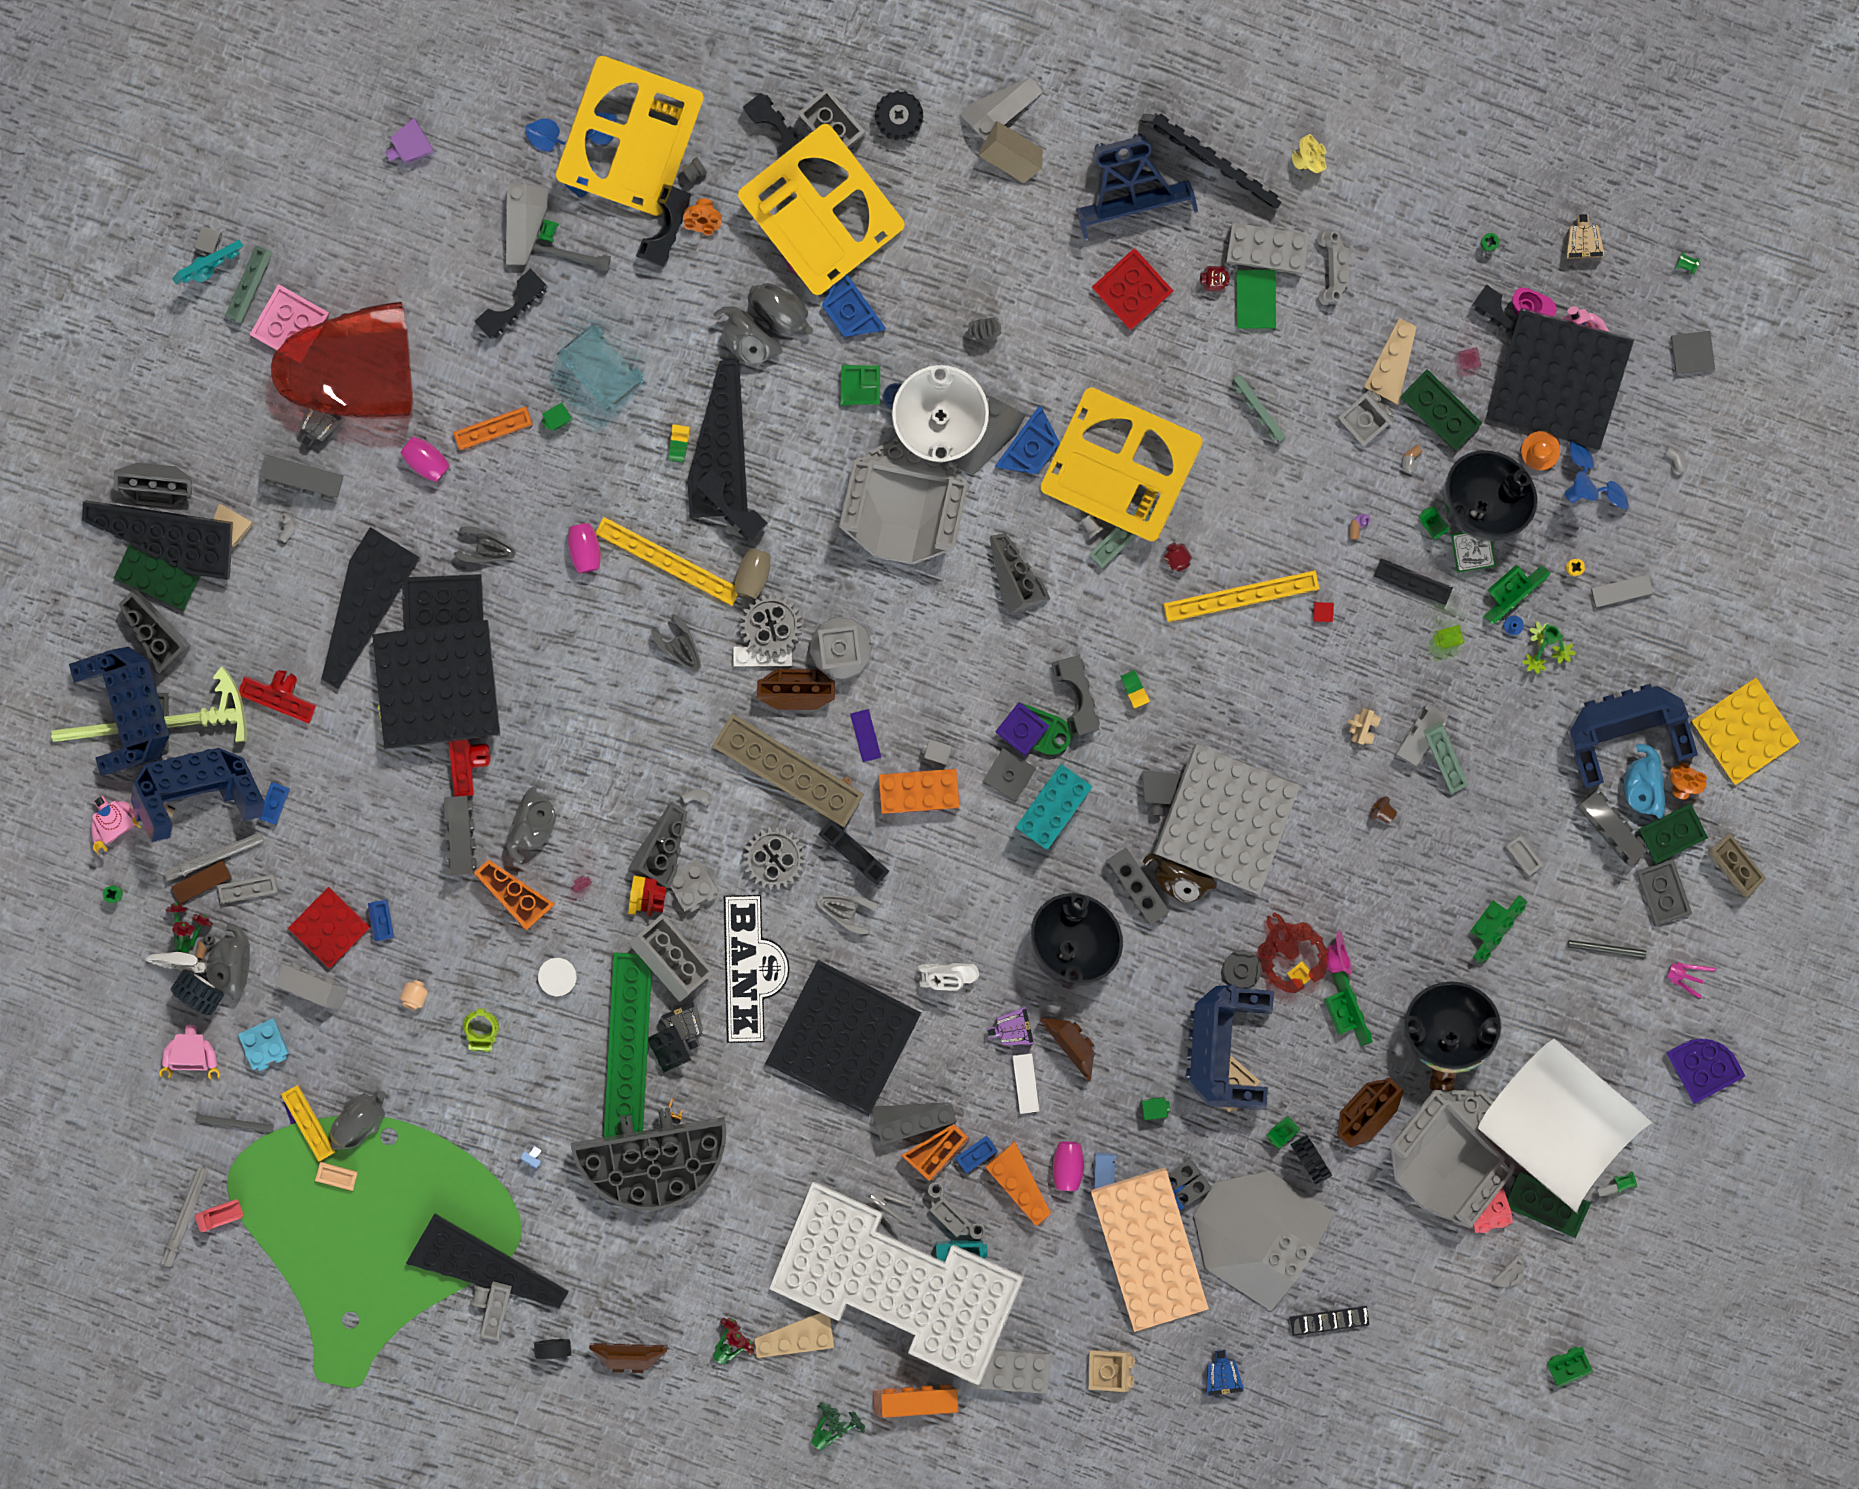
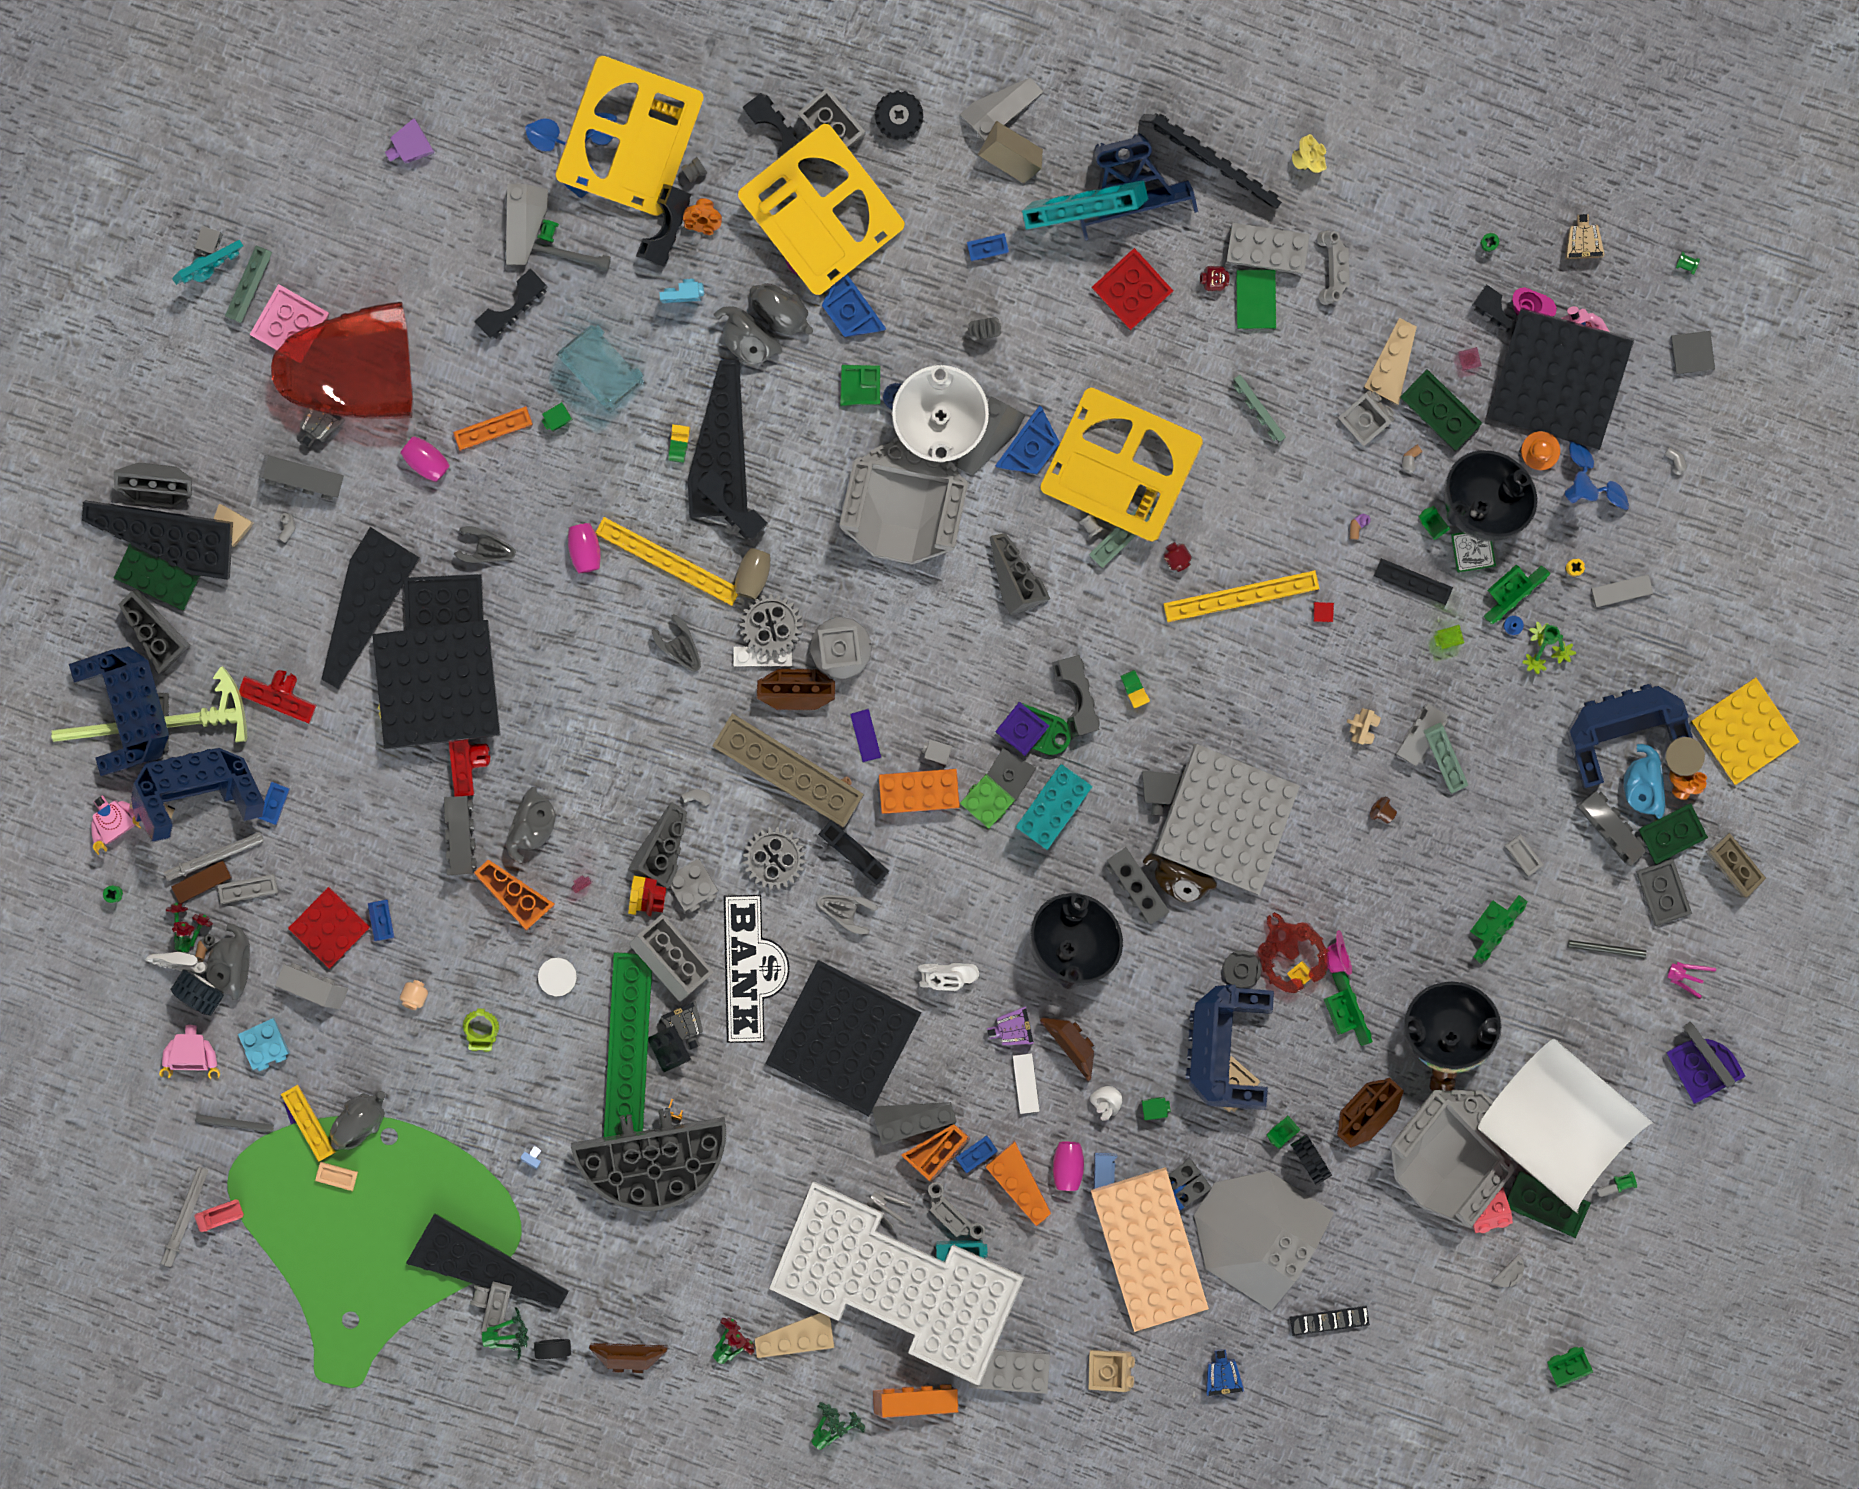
(491, 1338): none -> plant
(688, 292): none -> medium azure plate
(987, 247): none -> blue plate
(987, 801): none -> bright green plate
(1085, 205): none -> teal fence
(1107, 1101): none -> white piece
(1685, 756): none -> dark tan tile
(1708, 1054): none -> dark grey beam

